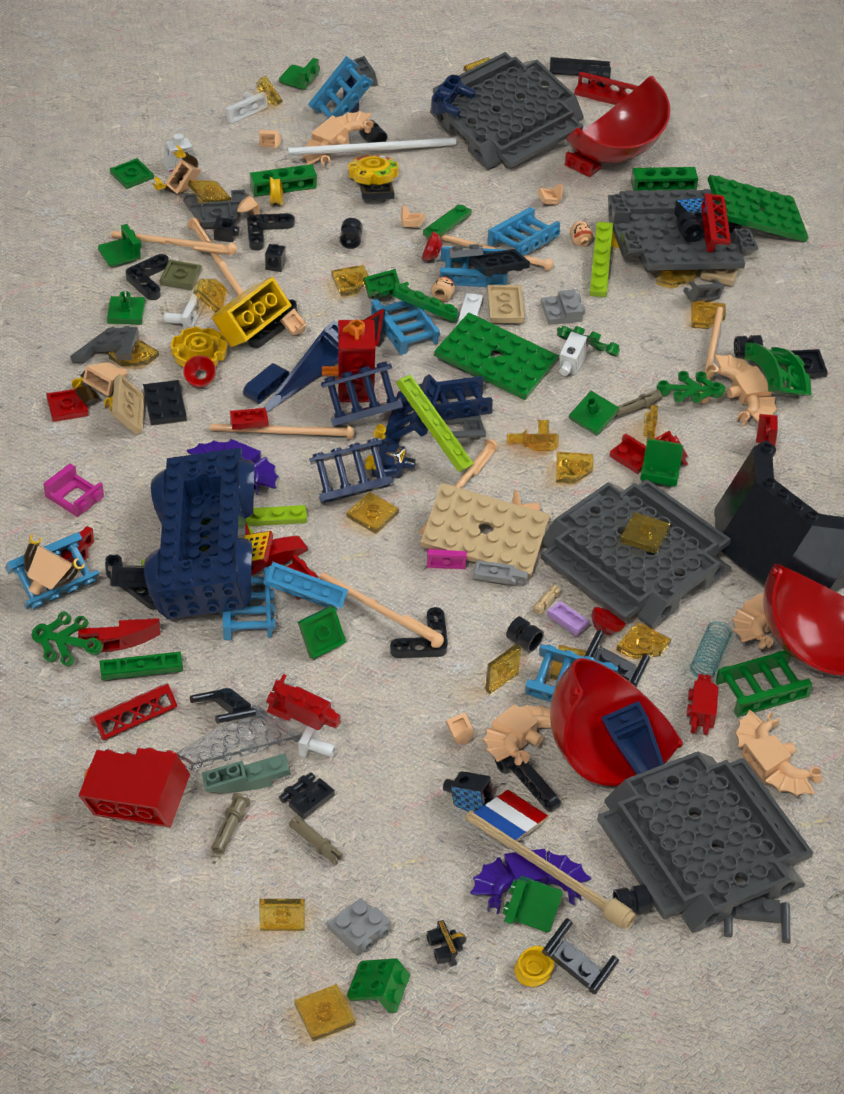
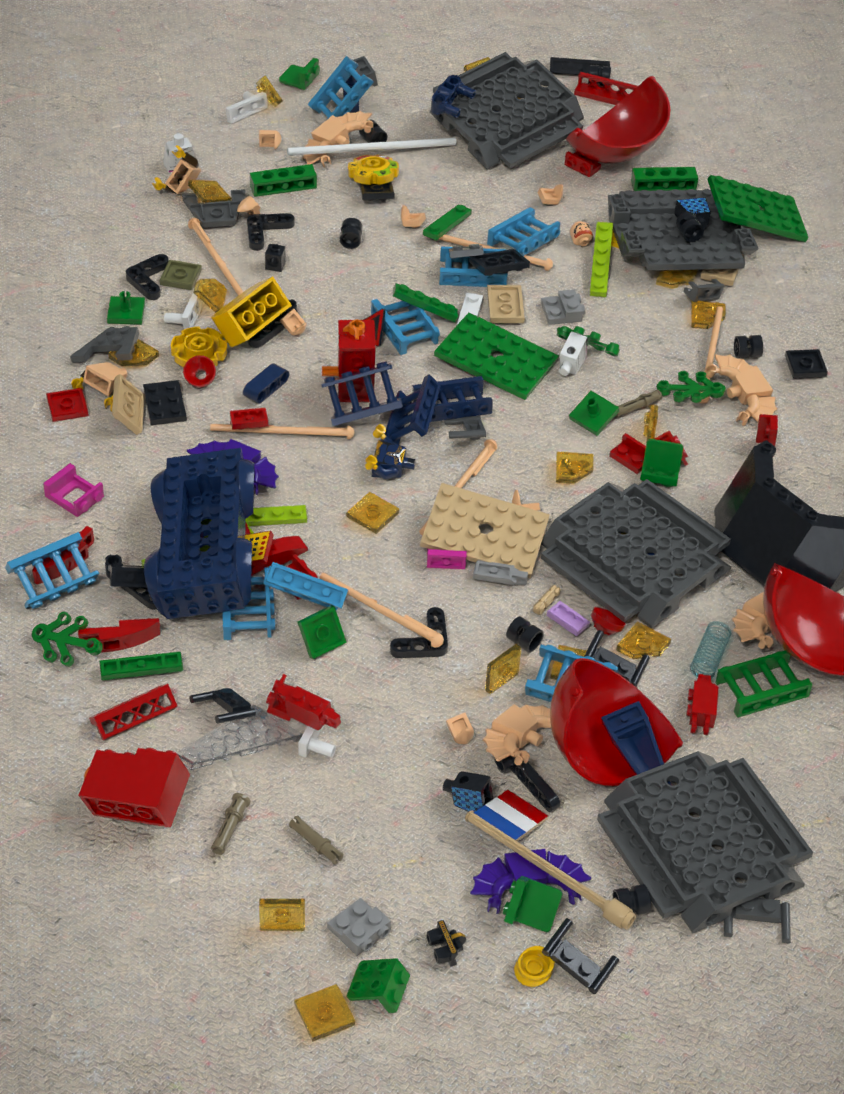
(47, 568): light nougat torso -> none
(87, 394): dark brown tile -> none
(123, 249): green bracket -> none
(131, 173): green tile -> none
(198, 245): light nougat bar -> none
(225, 229): black brick -> none
(241, 777): sand green slope -> none
(276, 191): yellow piece -> none
(311, 798): black plate -> none
(321, 353): dark blue plate -> none
(349, 279): clear yellow plate -> none
(364, 484): dark blue fence -> none
(381, 283): green bracket -> none
(432, 247): red piece -> none
(434, 423): lime plate -> none
(443, 289): light nougat head -> none
(537, 442): clear yellow pin -> none
(645, 532): clear yellow plate -> none
(710, 219): red fence -> none
(770, 363): green fence -> none
(771, 758): light nougat torso -> none

